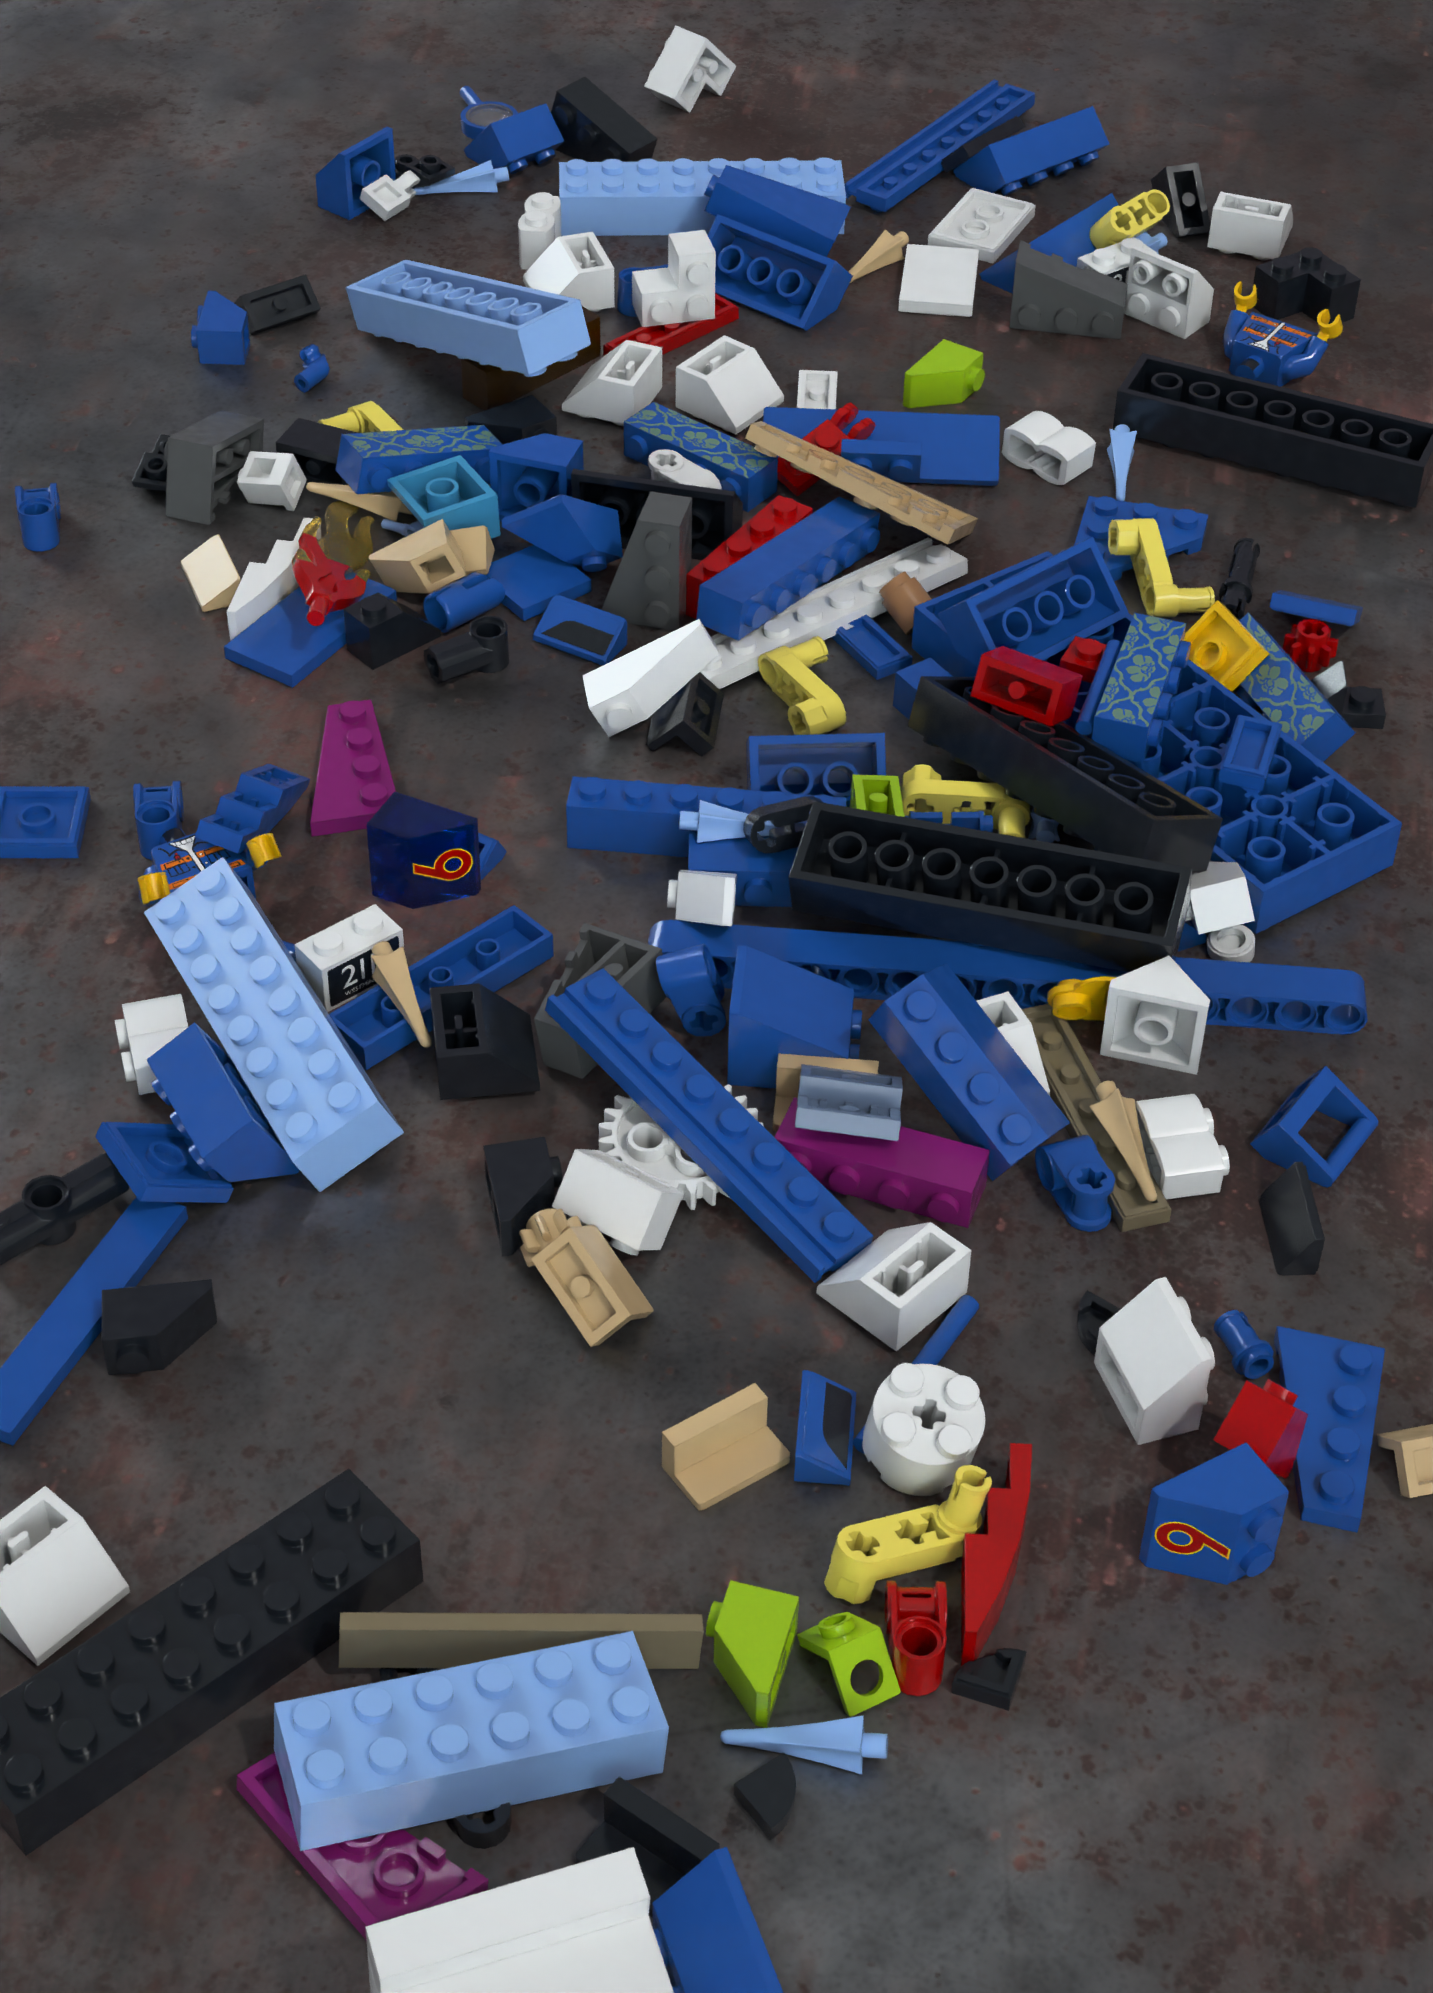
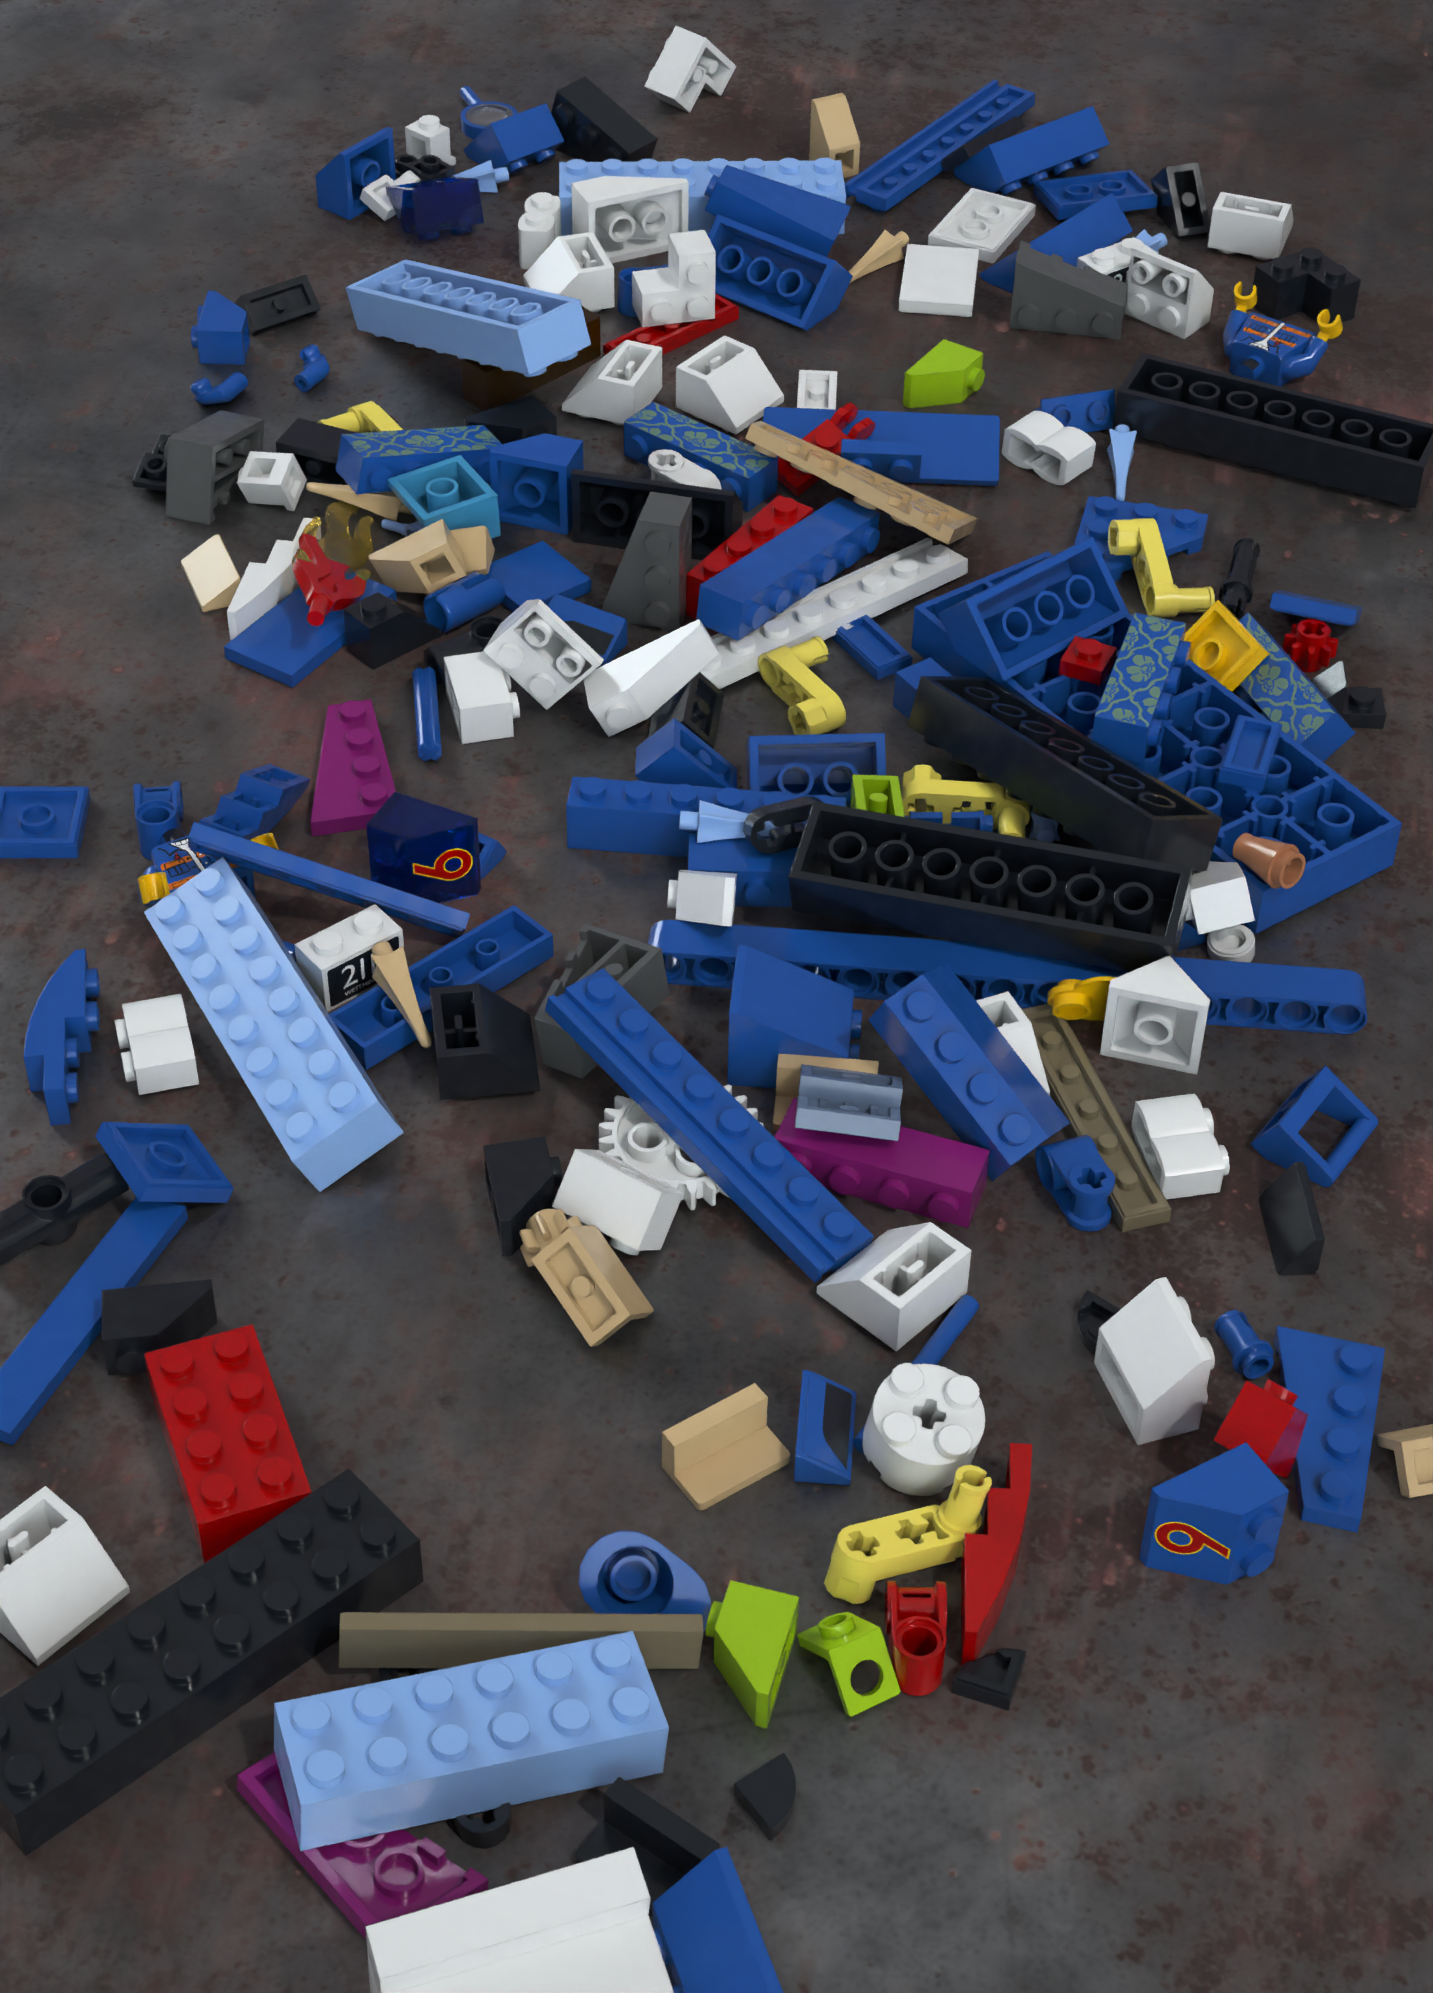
(39, 516): blue piece -> none
(60, 1032): none -> blue slope
(216, 1109): blue slope -> none
(221, 393): none -> blue arm
(225, 1435): none -> red brick
(327, 880): none -> blue tile
(426, 714): none -> blue axle
(429, 138): none -> white brick
(437, 205): none -> clear blue slope
(480, 697): none -> white brick
(541, 652): none -> white slope
(571, 531): blue slope -> none
(630, 213): none -> white slope
(640, 1576): none -> blue piece
(681, 757): none -> blue slope
(694, 989): blue piece -> none
(833, 1742): light blue piece -> none
(834, 133): none -> tan slope
(900, 597): medium nougat brick -> none
(1026, 685): red brick -> none
(1073, 194): none -> blue tile
(1082, 411): none -> blue hinge
(1086, 717): blue bar -> none
(1120, 1121): tan piece -> none
(1130, 219): light yellow beam -> none
(1271, 860): none -> nougat cone

